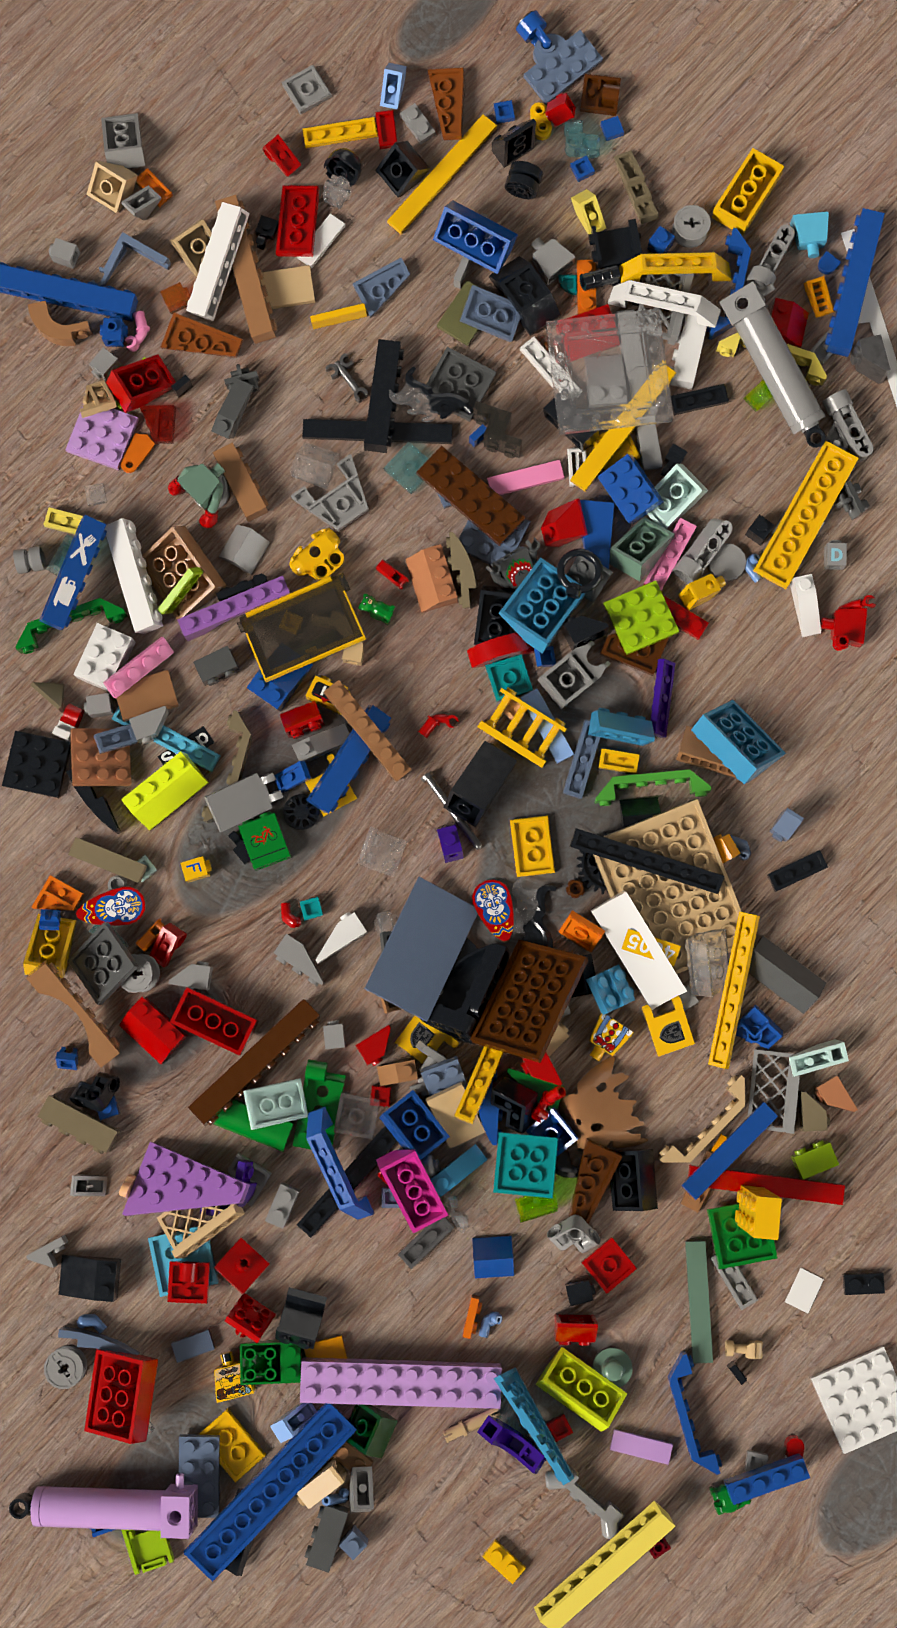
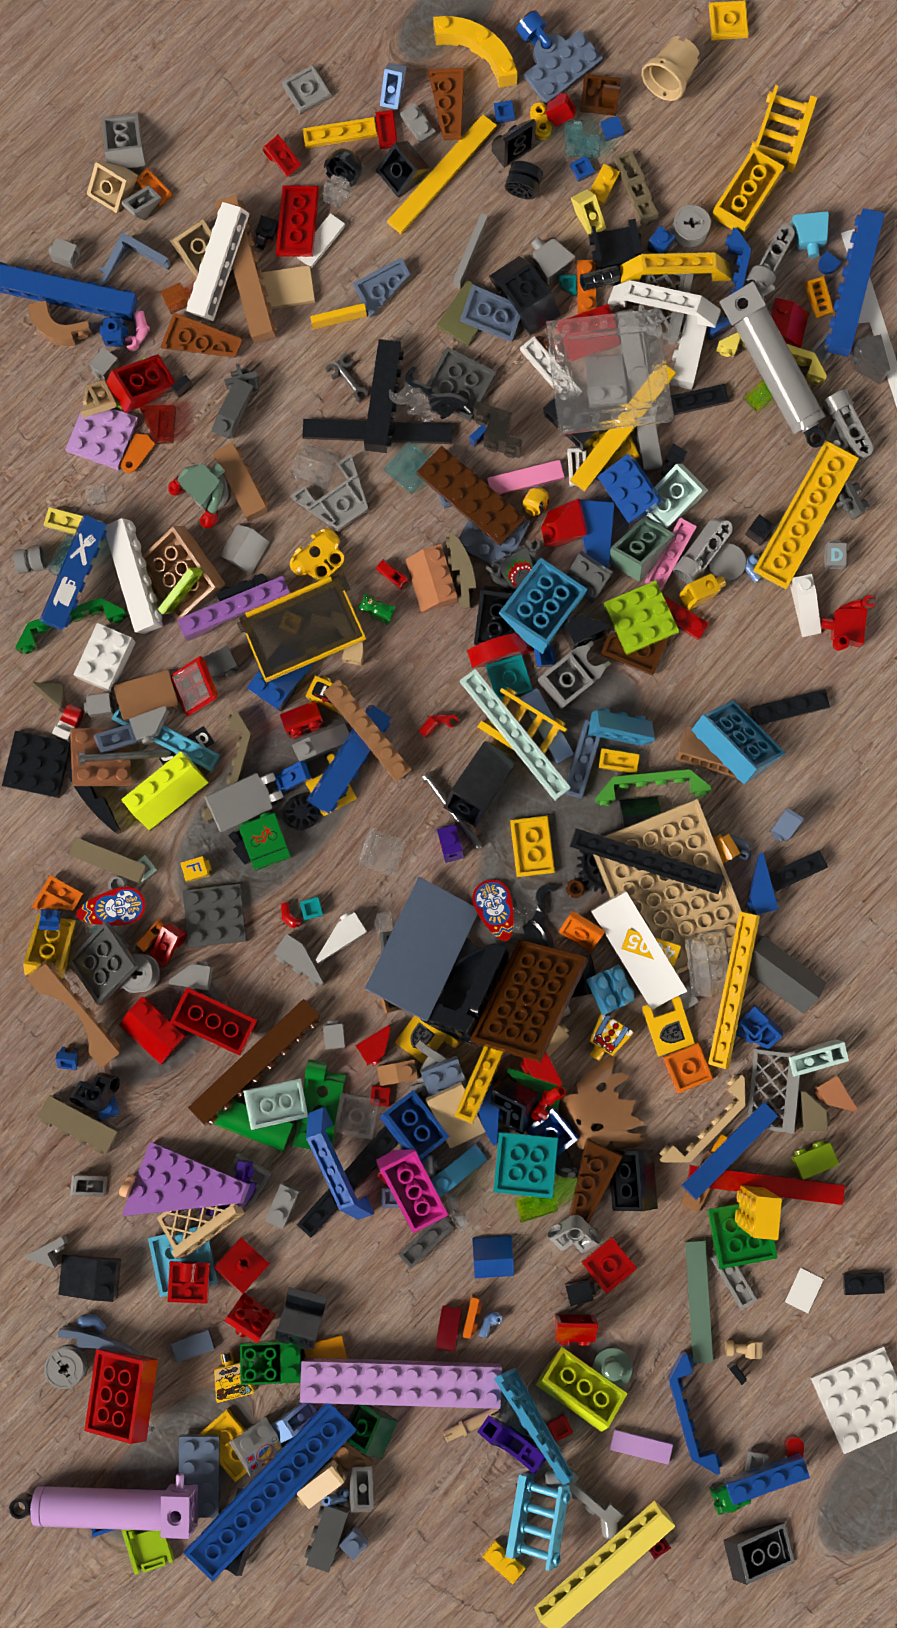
(82, 758): none -> flat silver bar
(138, 667): bright pink plate -> none
(194, 686): none -> piece
(214, 916): none -> dark grey plate
(256, 1446): none -> light grey slope
(448, 1328): none -> dark red slope
(474, 236): blue slope -> none
(481, 41): none -> yellow brick
(515, 735): none -> light aqua plate
(520, 1526): none -> medium azure fence
(536, 501): none -> yellow head
(573, 589): black piece -> none
(604, 183): none -> yellow plate
(662, 697): dark purple plate -> none
(671, 69): none -> tan piece
(688, 1068): none -> orange tile
(728, 20): none -> yellow plate
(758, 1552): none -> black slope
(761, 892): none -> blue slope
(790, 707): none -> black plate
(794, 141): none -> yellow fence

